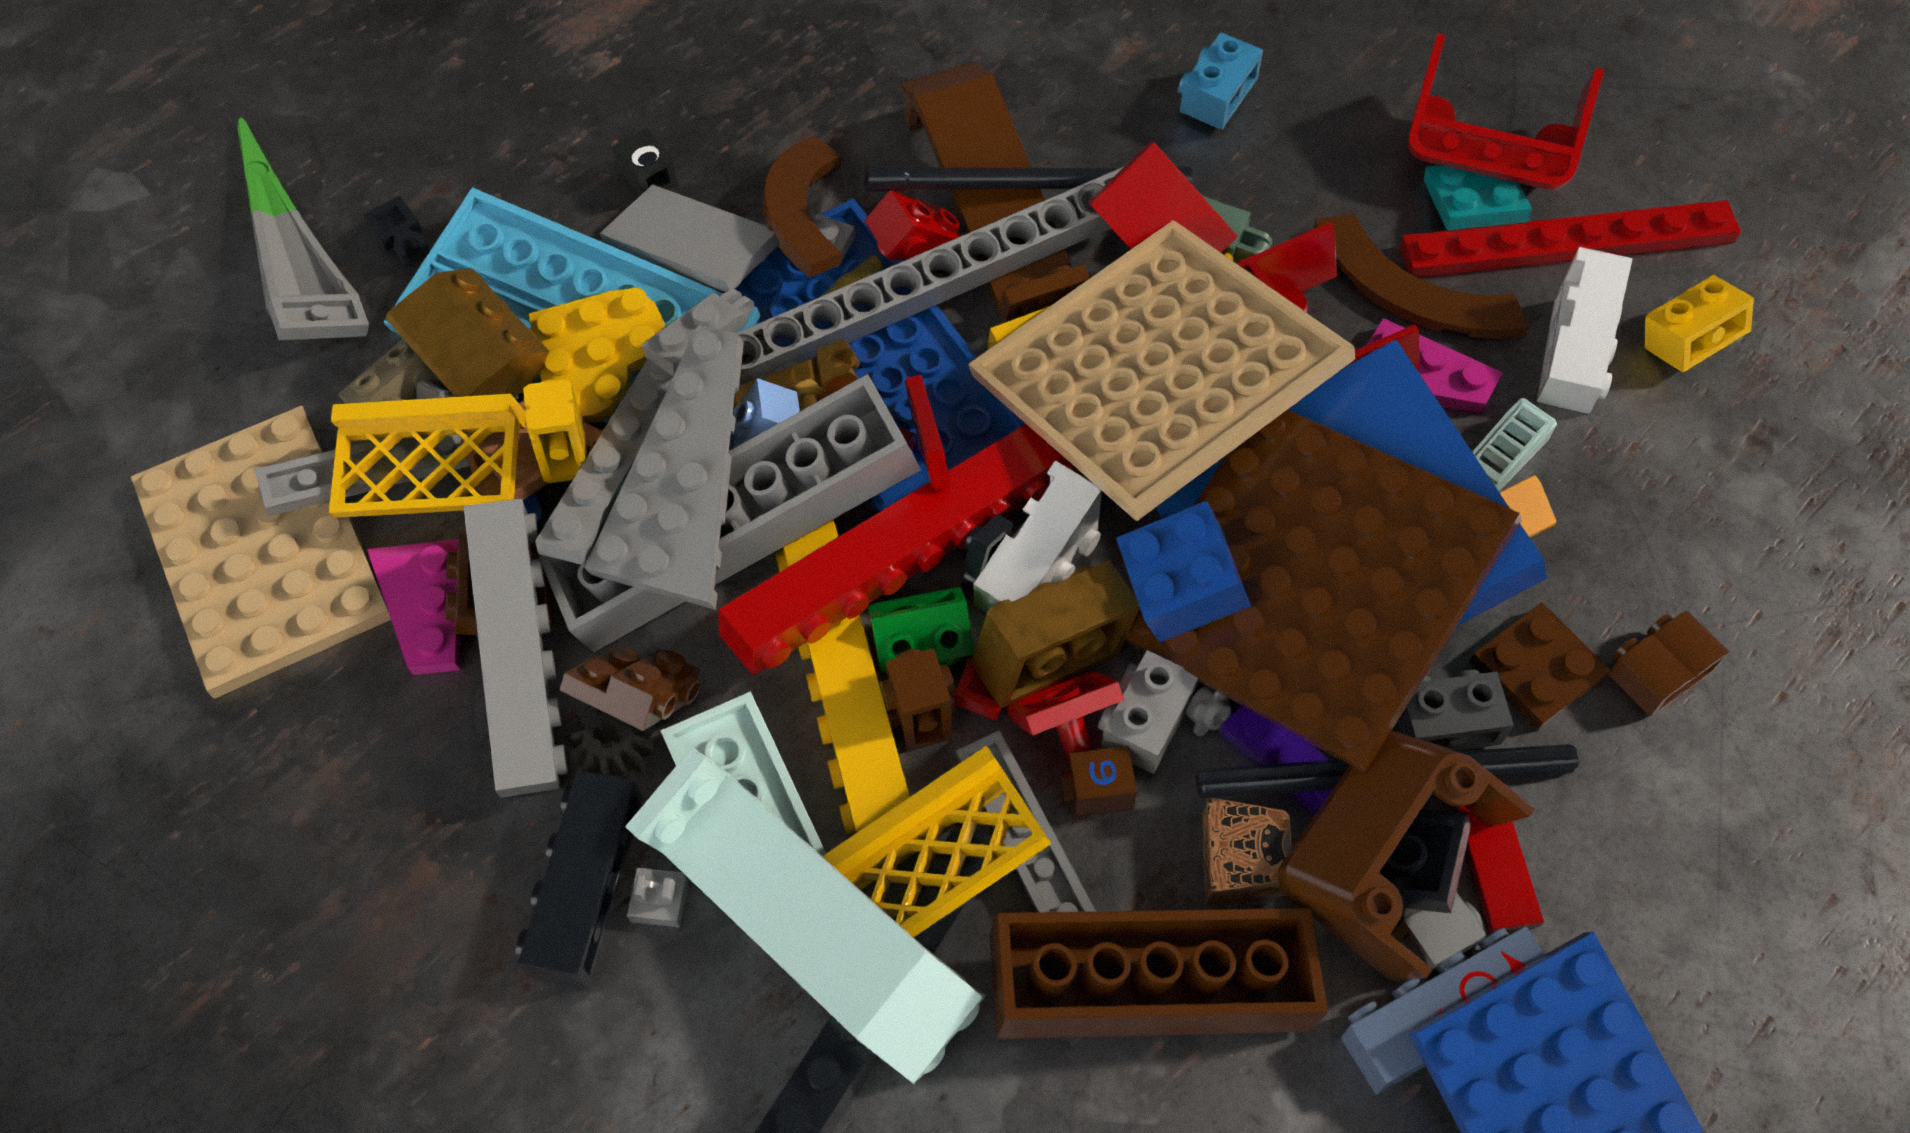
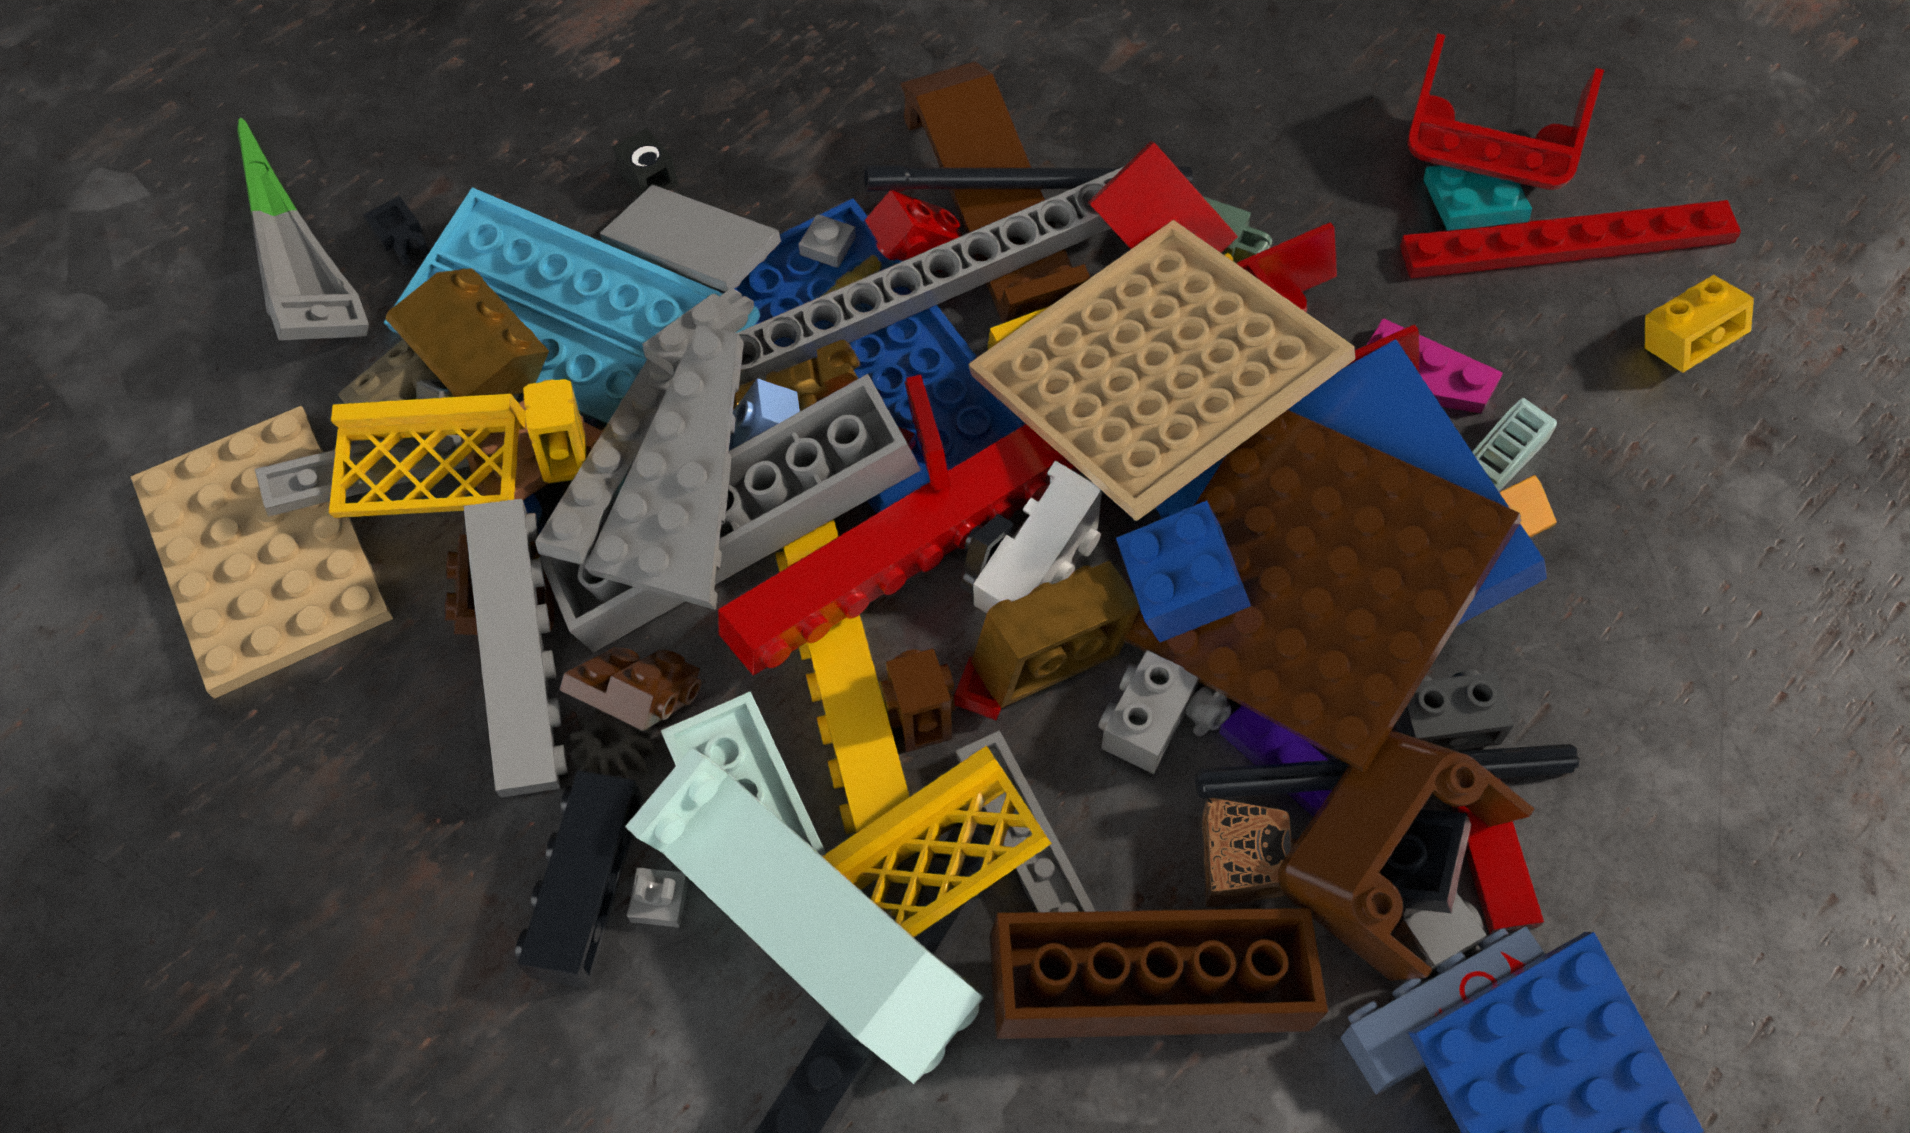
(415, 596): dark pink wing -> none
(597, 345): yellow plate -> none
(787, 208): reddish brown tile -> none
(922, 623): green brick -> none
(1064, 708): red tile -> none
(1099, 781): reddish brown brick -> none
(1220, 80): dark azure brick -> none
(1416, 299): reddish brown tile -> none
(1540, 665): reddish brown plate -> none
(1584, 331): white wedge -> none
(1666, 662): reddish brown brick -> none

